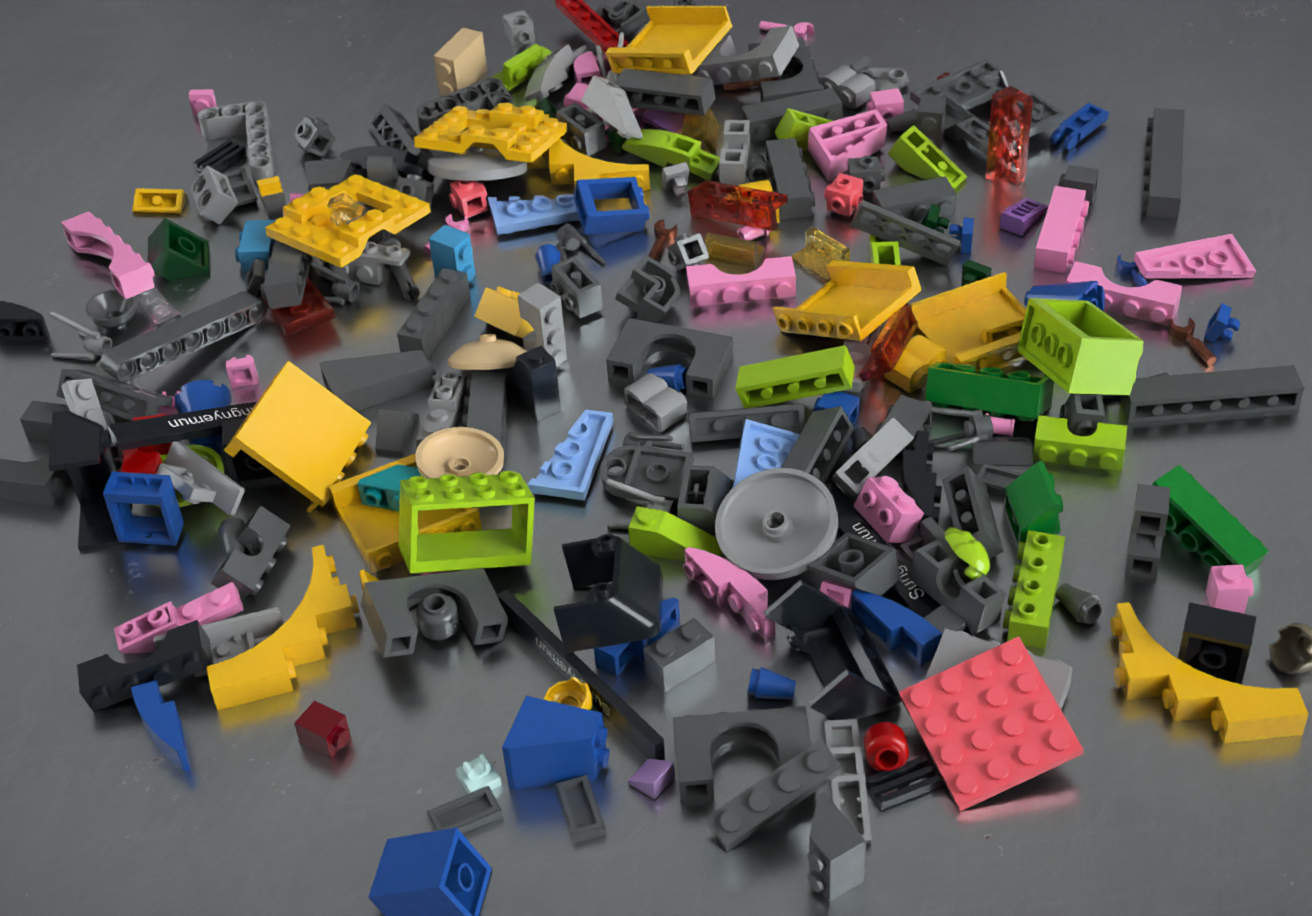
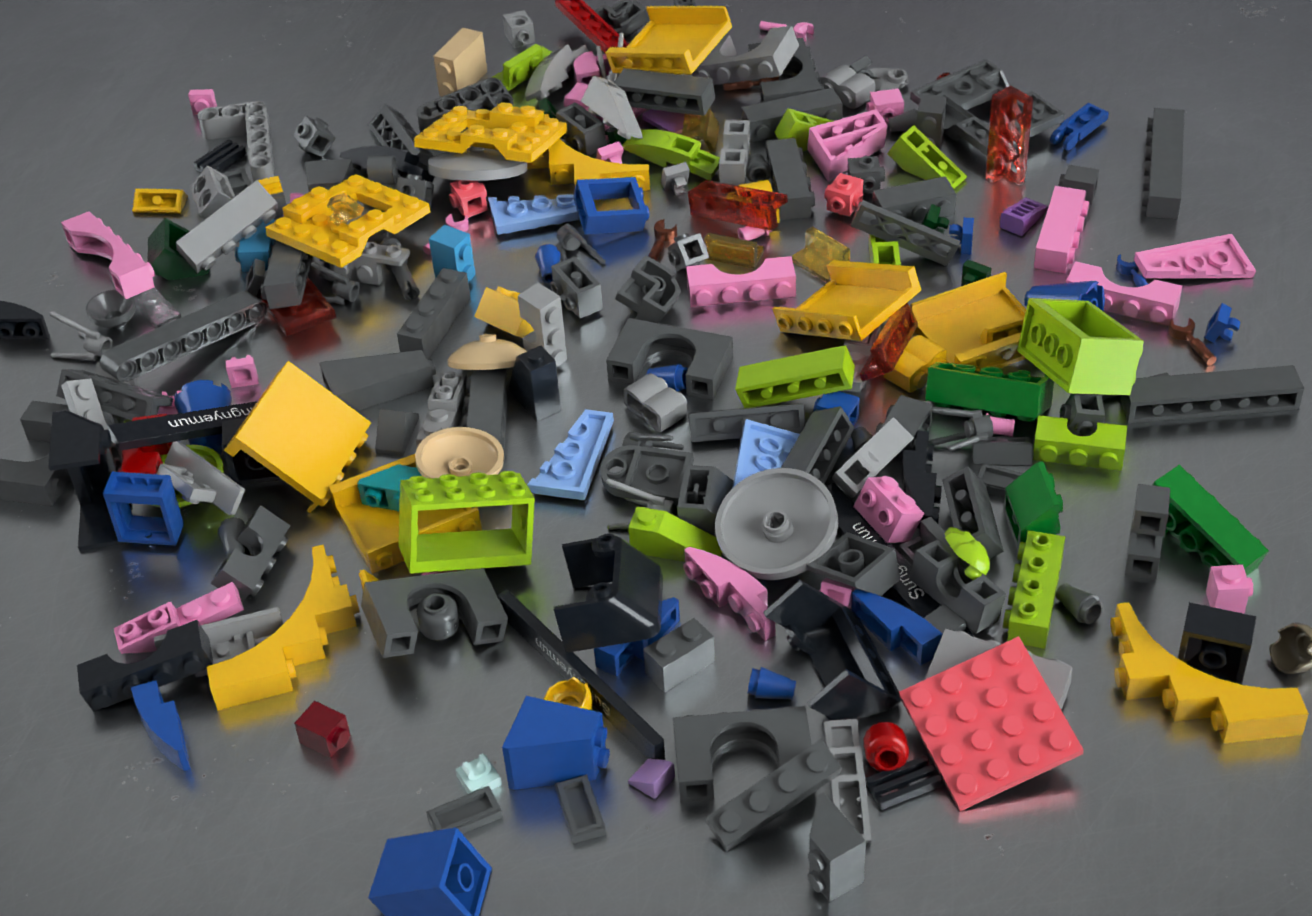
(227, 226): none -> light grey brick
(611, 153): none -> bright pink tile

